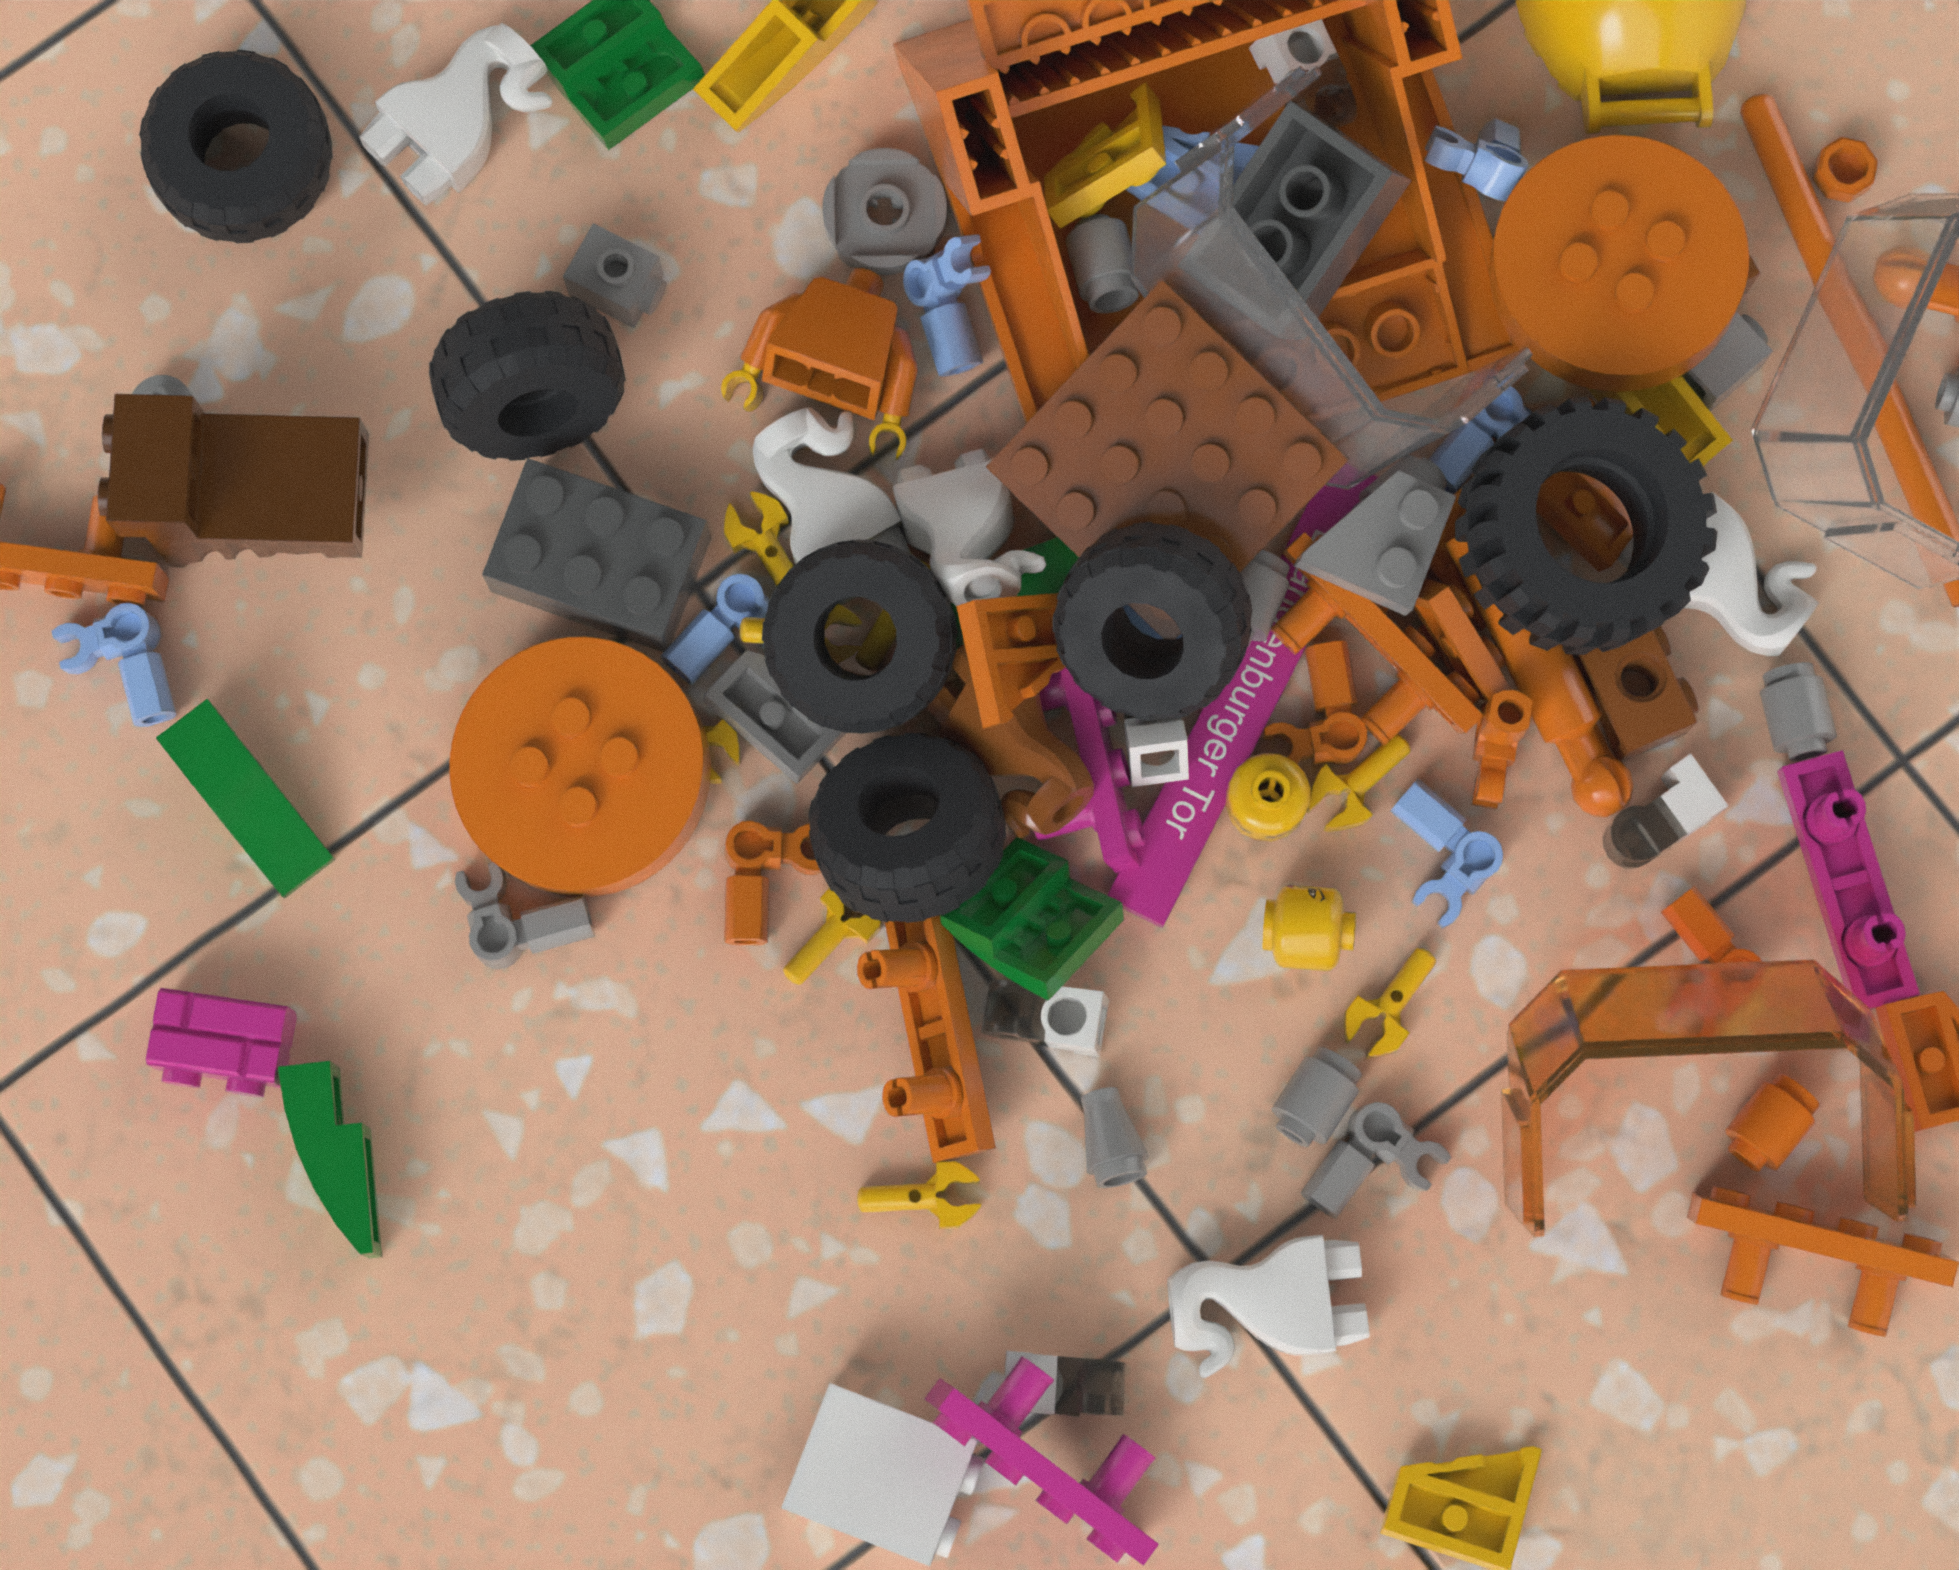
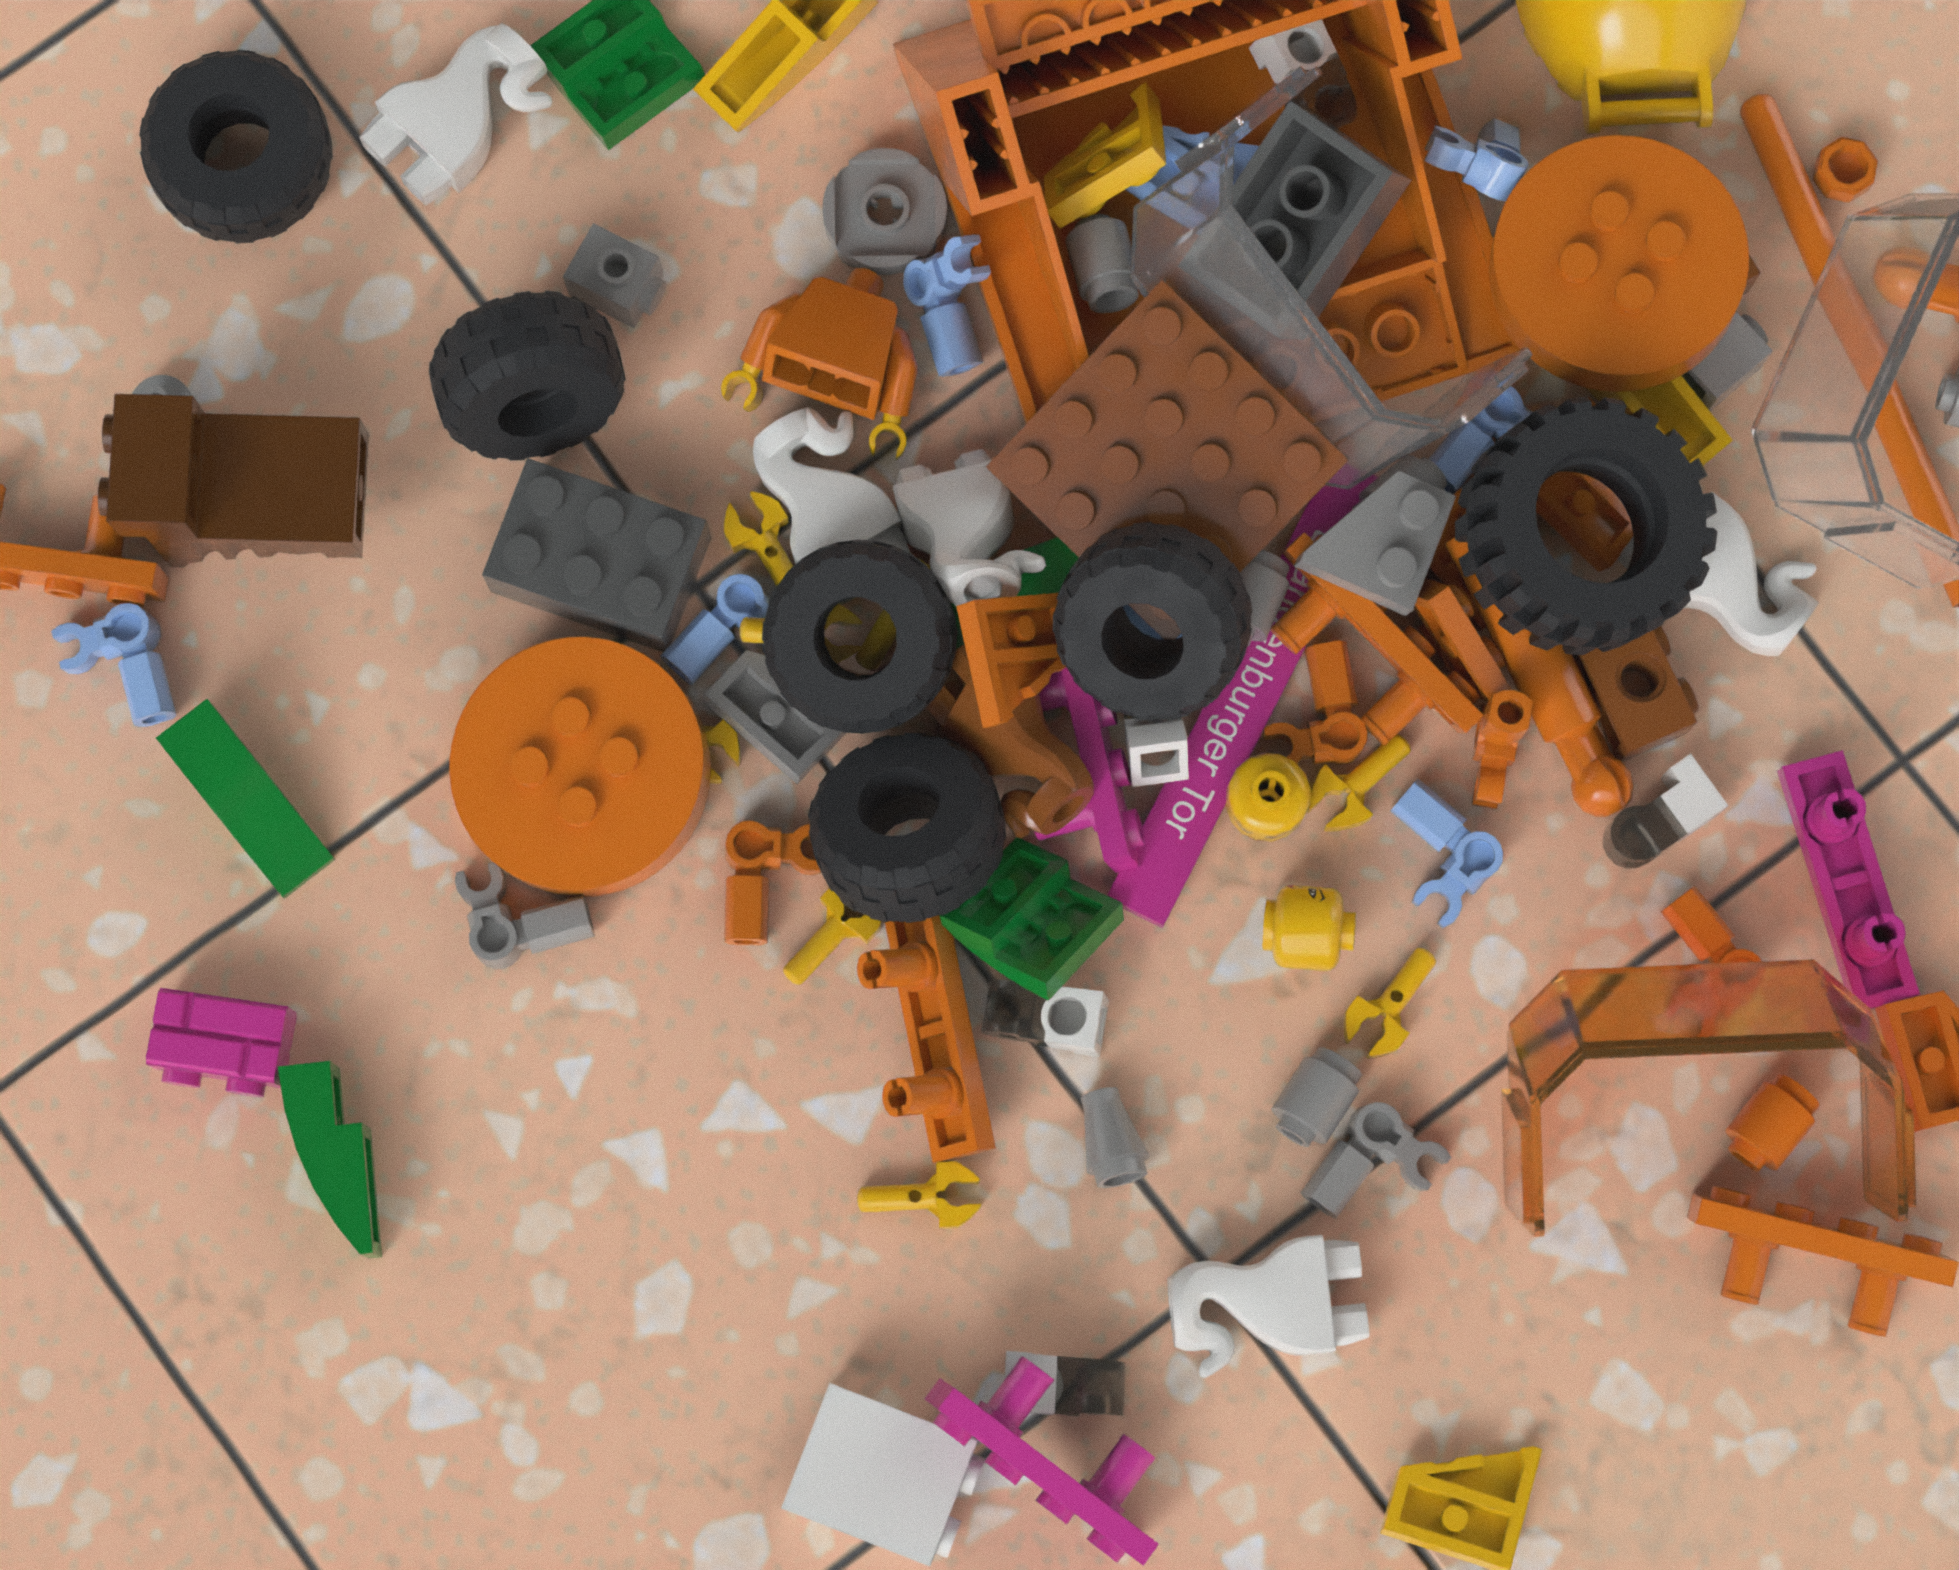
(1797, 711): light grey brick -> none

